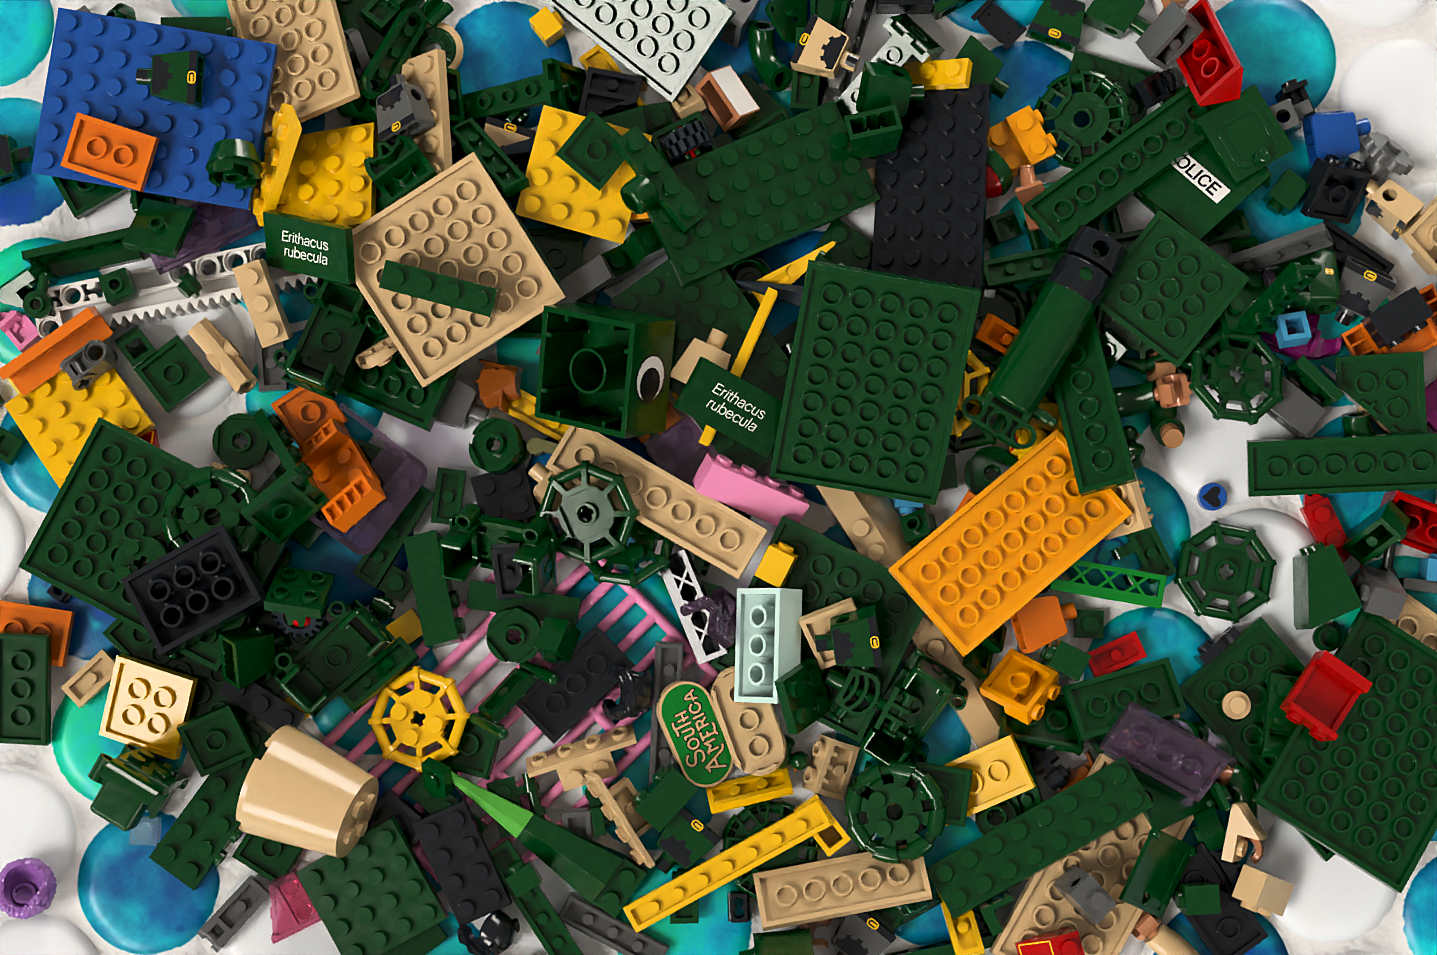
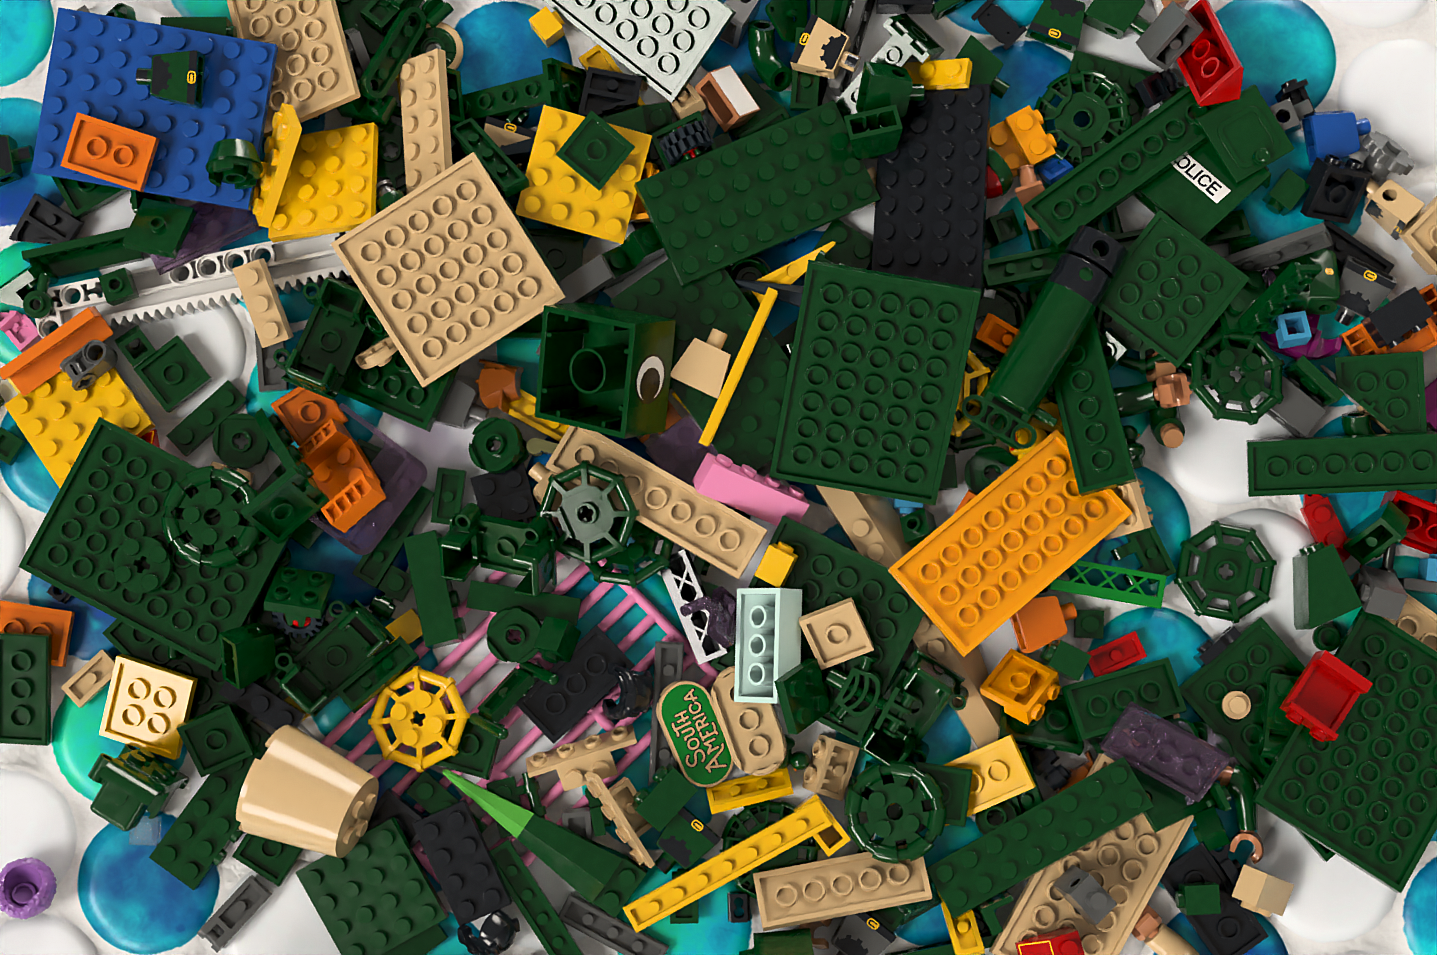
(46, 223): none -> black wing
(189, 286): dark green plate -> none
(194, 591): black slope -> none
(206, 417): none -> dark green plate
(223, 356): tan piece -> none
(290, 907): clear pink wing -> none
(309, 247): dark green tile -> none
(399, 168): dark green plate -> none
(402, 110): dark grey torso -> none
(437, 778): dark green plate -> none
(440, 288): dark green brick -> none
(506, 572): black plate -> none
(523, 877): dark green plate -> none
(655, 182): dark green plate -> none
(731, 406): dark green tile -> none
(853, 639): dark green torso -> none
(980, 658): dark green slope -> none
(1052, 171): none -> blue plate
(1157, 872): dark green container -> none
(1211, 497): blue tile -> none
(1241, 824): tan slope -> none

